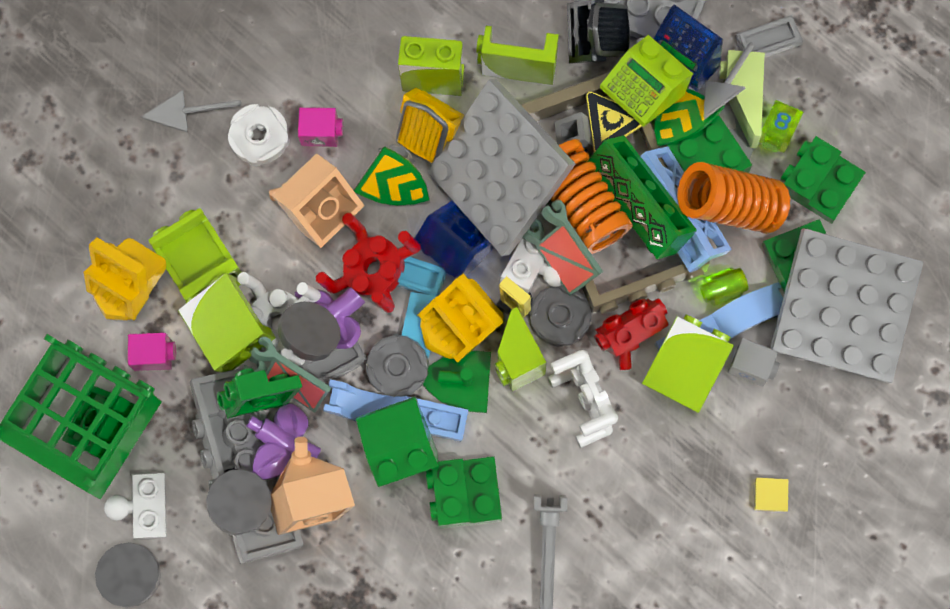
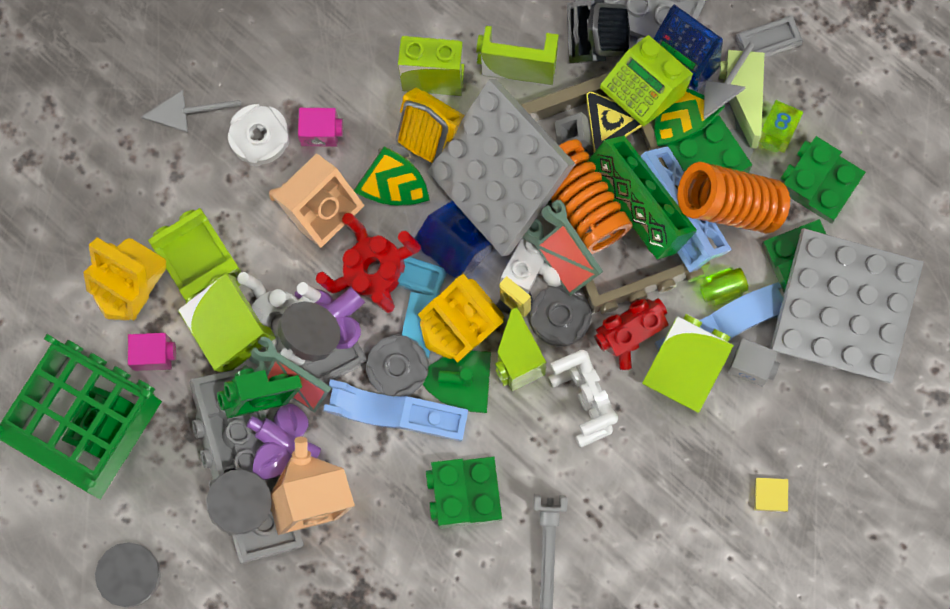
(147, 506): white plate -> none
(397, 441): green slope -> none

